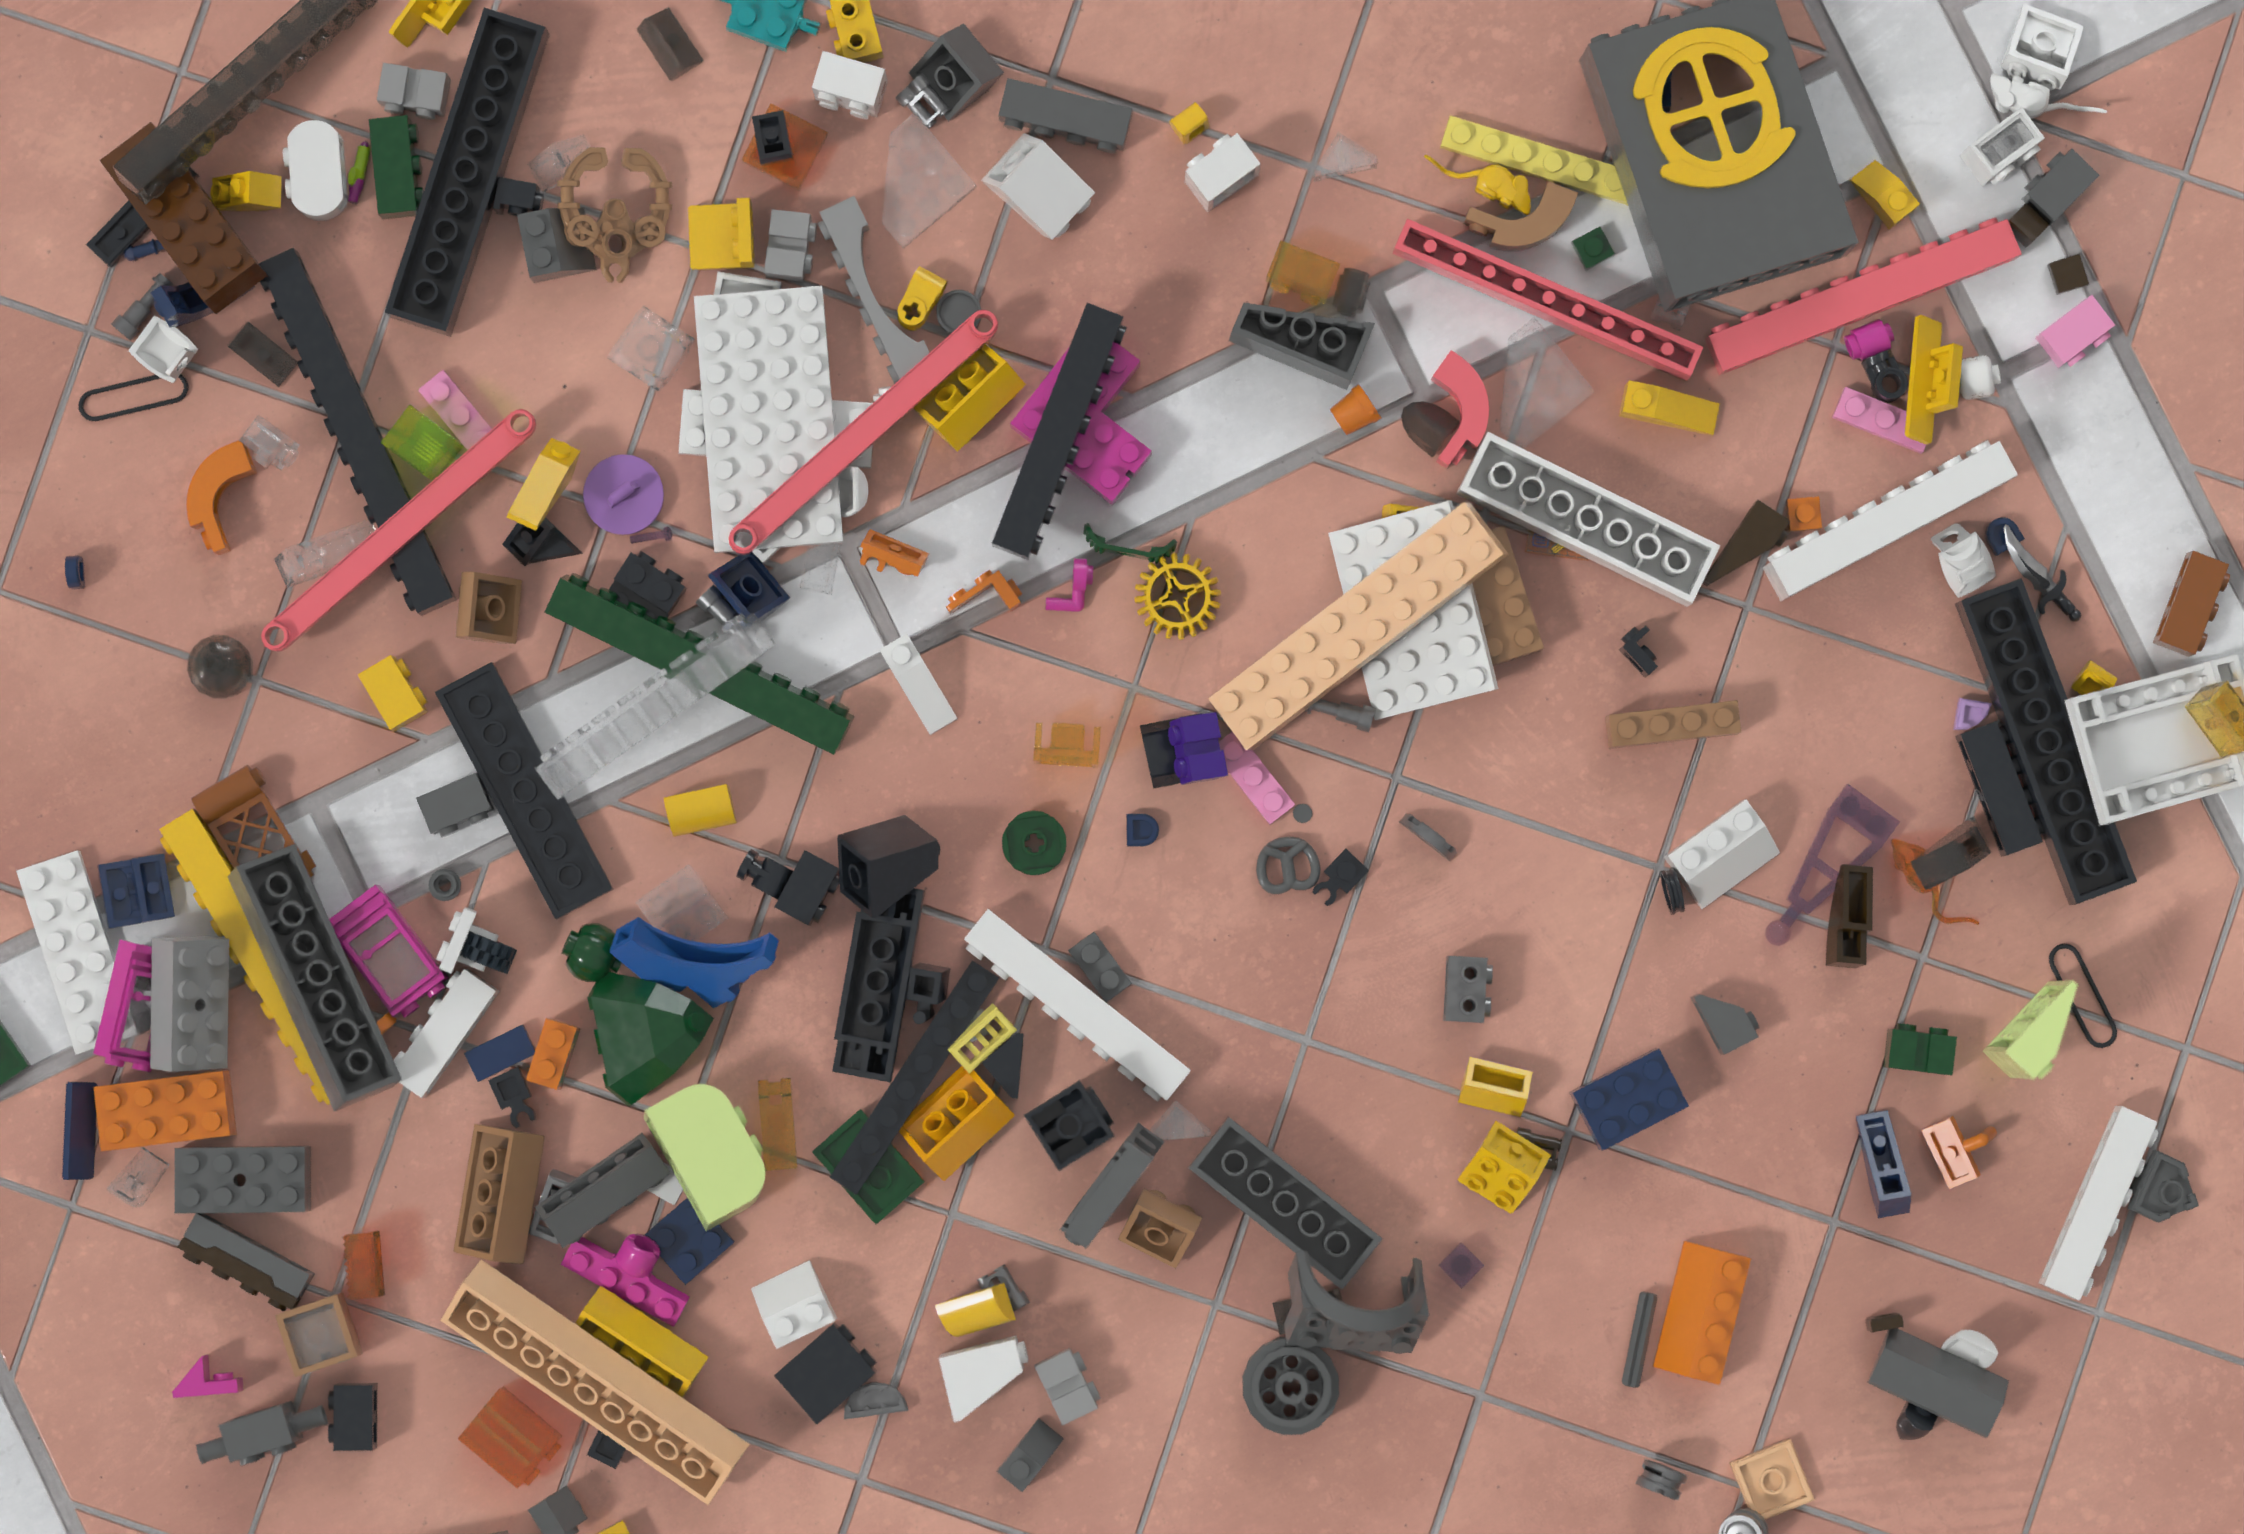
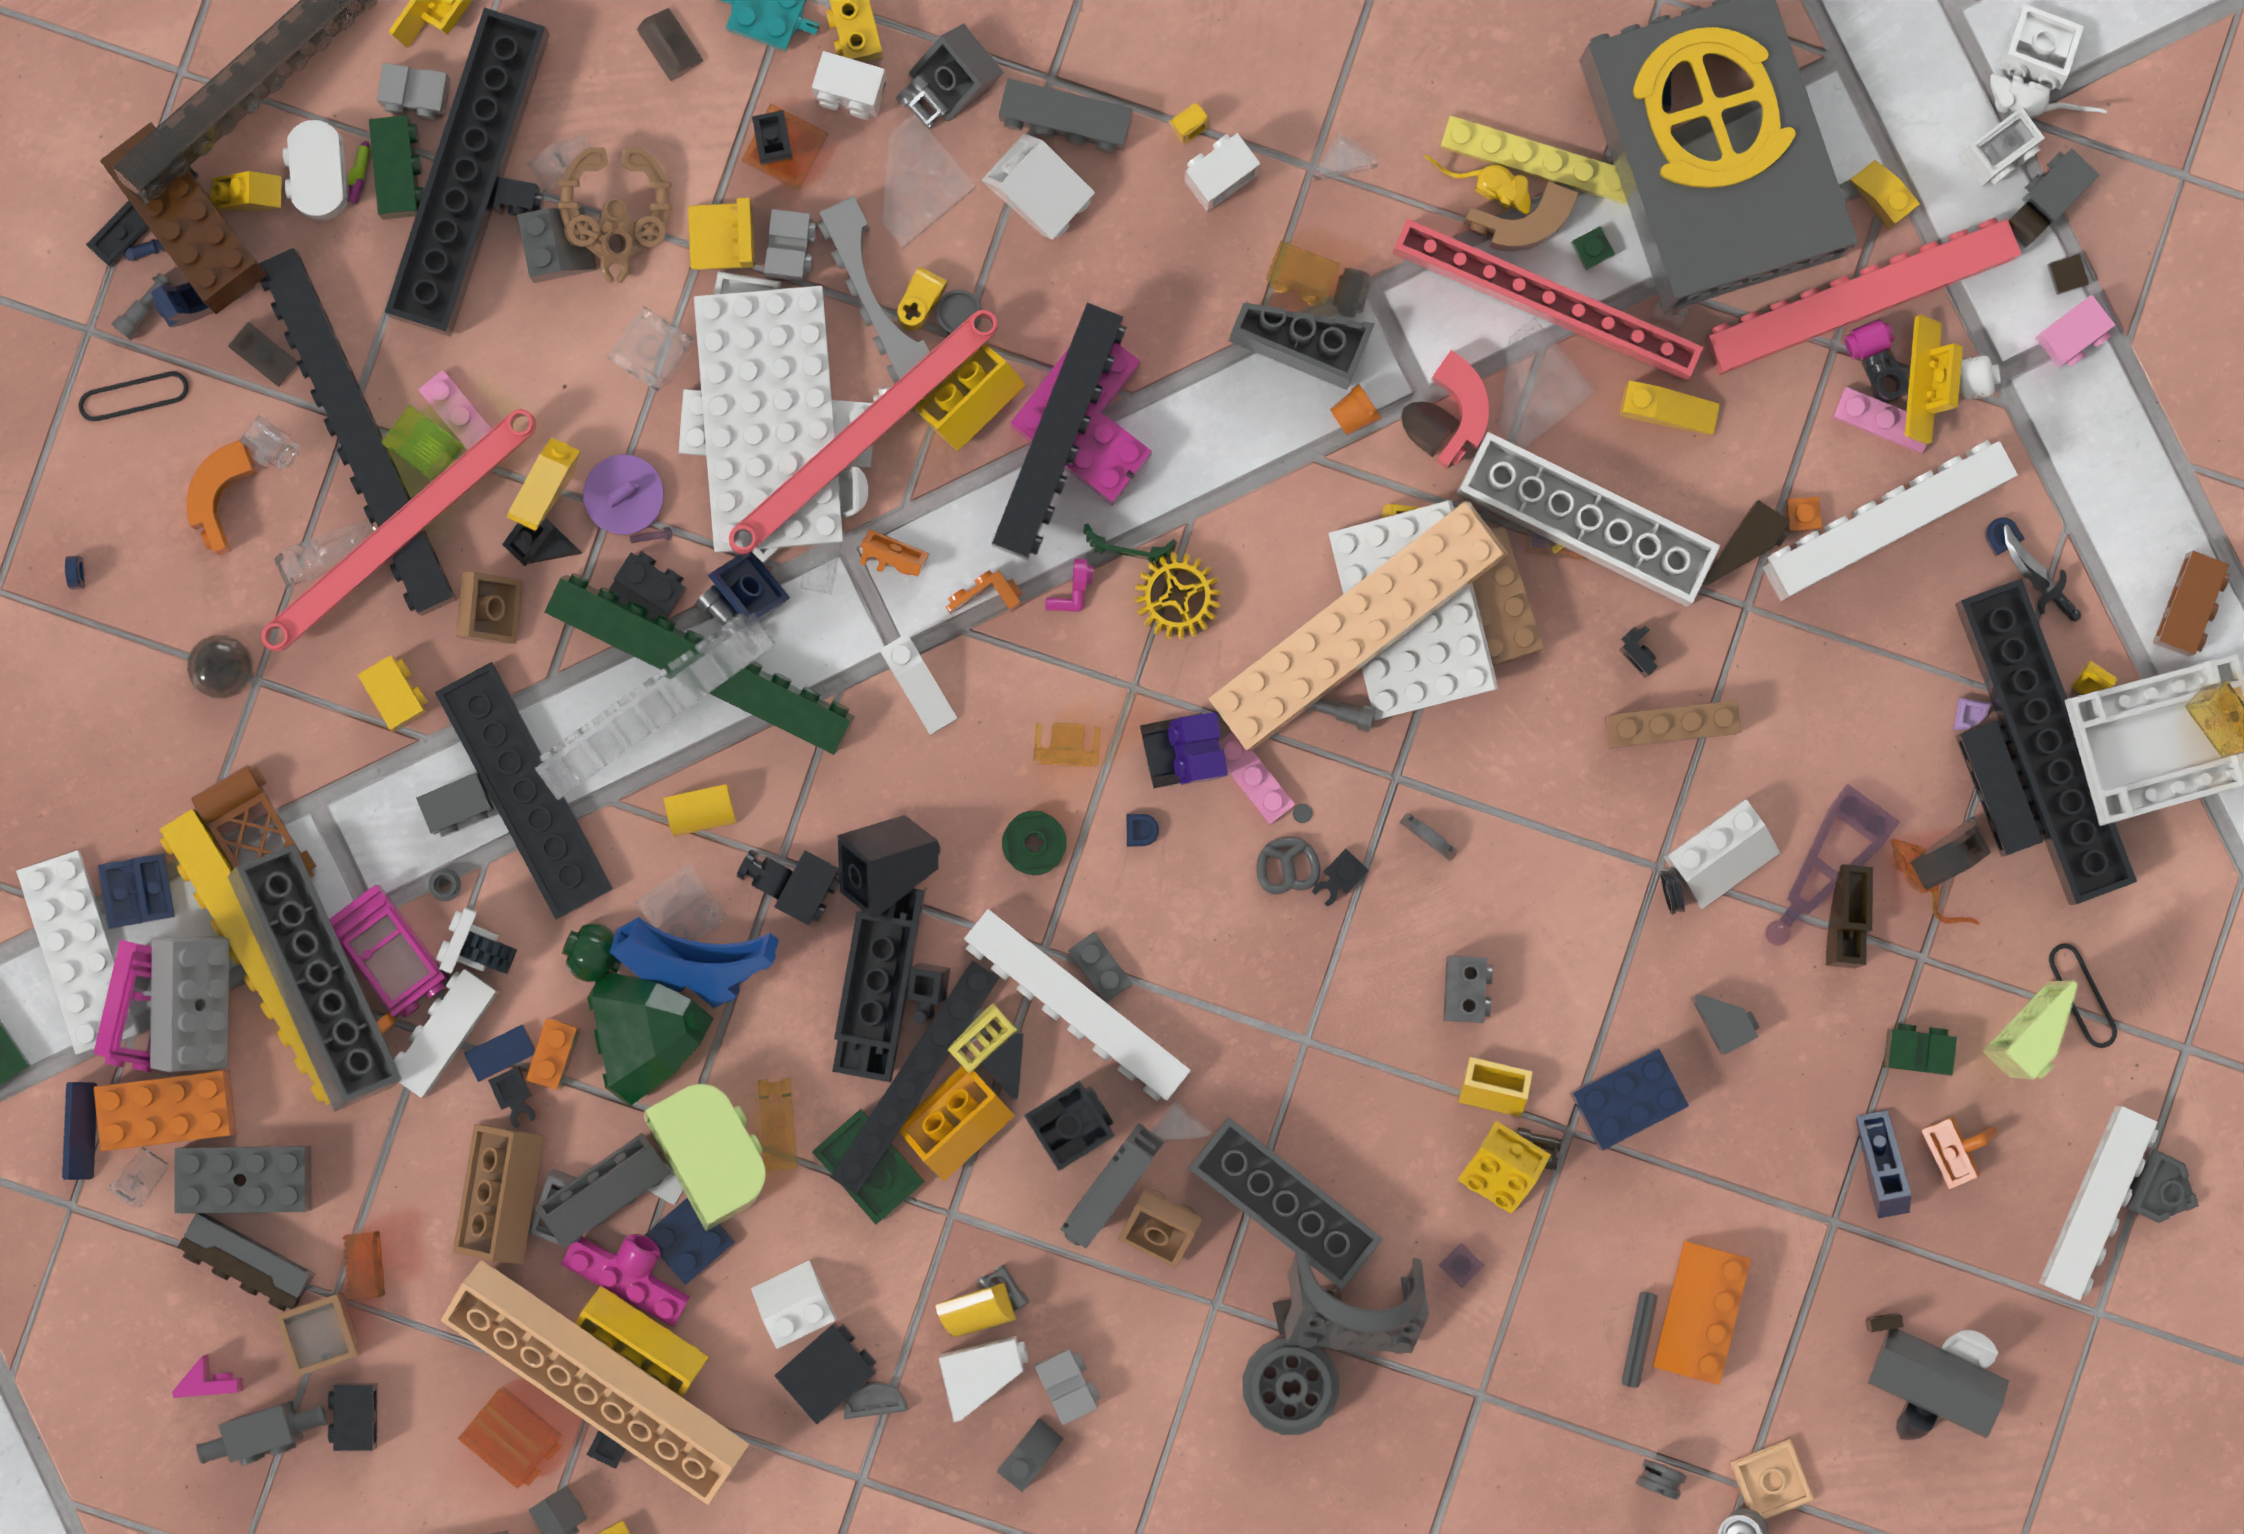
(163, 349): white piece -> none
(1965, 562): white piece -> none

